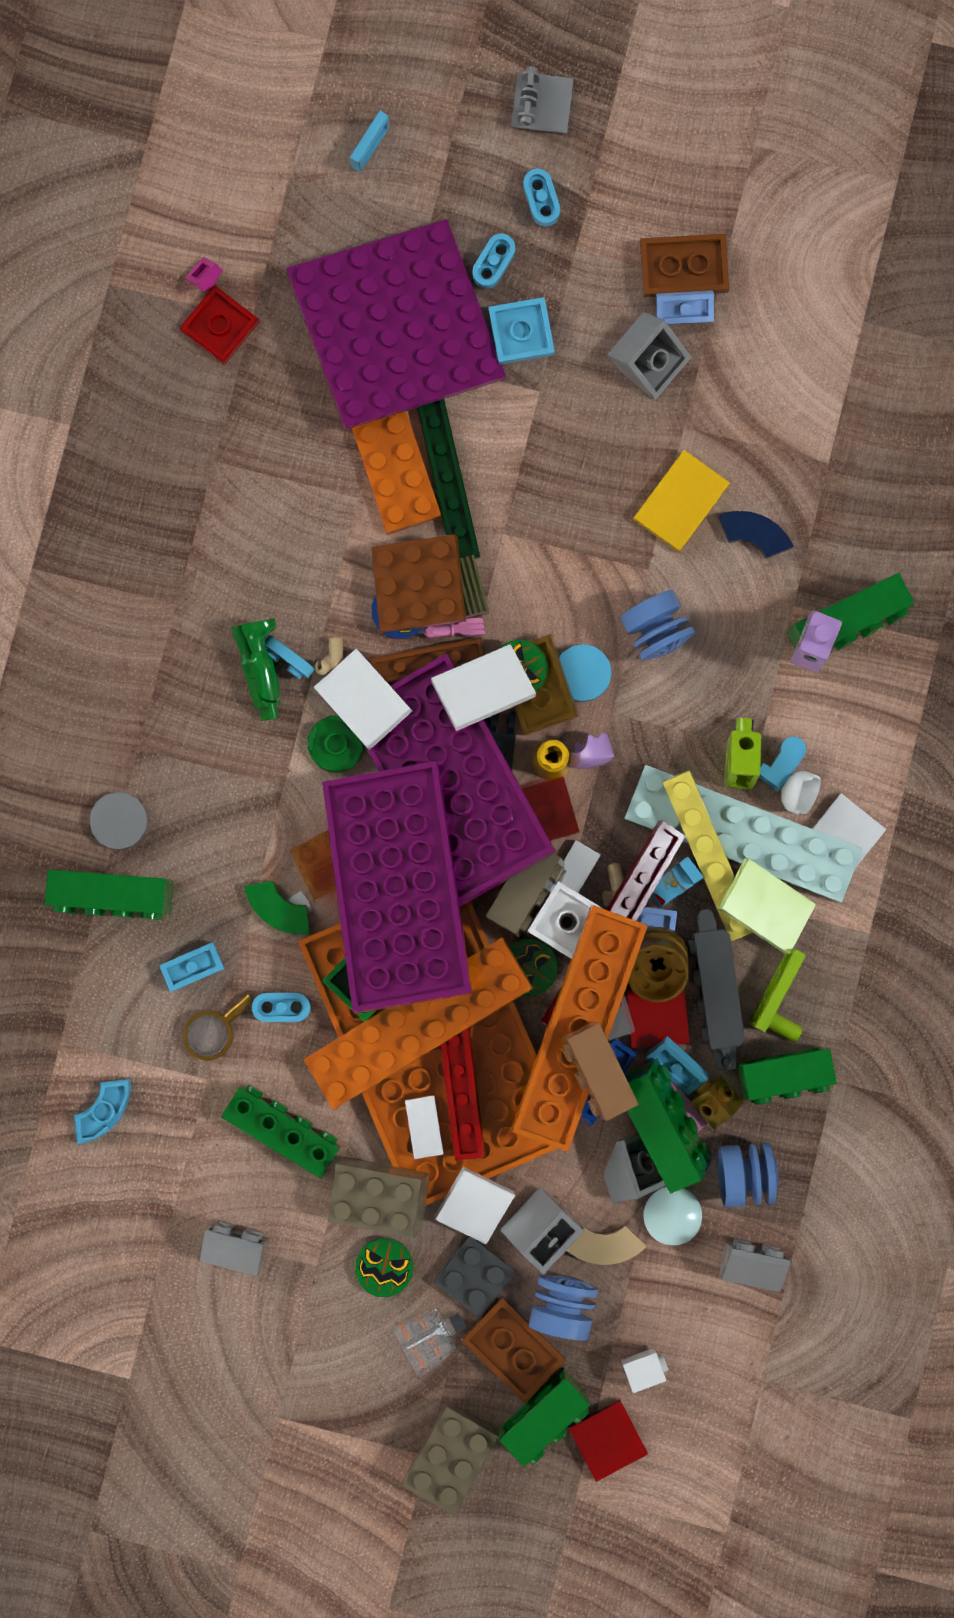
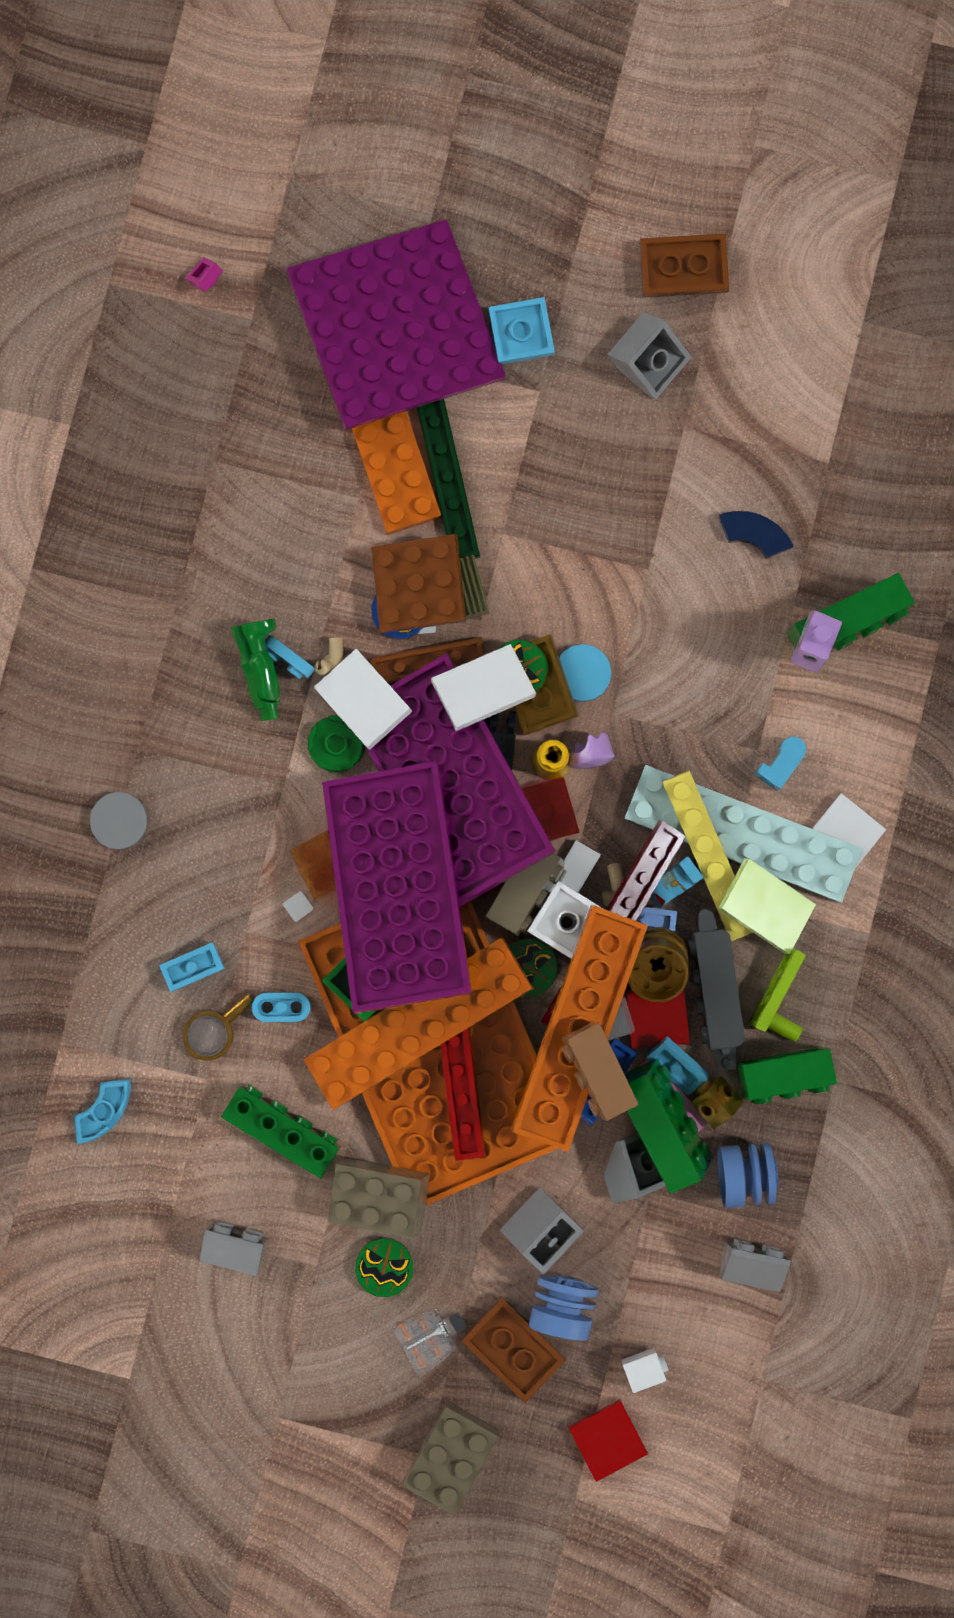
(108, 892): green brick -> none
(219, 324): red tile -> none
(276, 910): green tile -> none
(369, 141): medium azure tile -> none
(424, 1127): white tile -> none
(470, 628): bright pink piece -> none
(474, 1205): white tile -> none
(474, 1276): dark grey plate -> none
(493, 262): medium azure plate -> none
(541, 199): medium azure plate -> none
(542, 101): light grey hinge -> none
(544, 1418): green brick -> none
(606, 1248): tan tile -> none
(657, 625): medium blue wheel -> none
(673, 1216): light aqua dish -> none
(681, 501): yellow tile -> none
(685, 307): light blue plate -> none
(743, 765): lime torso -> none
(800, 792): white hair -> none

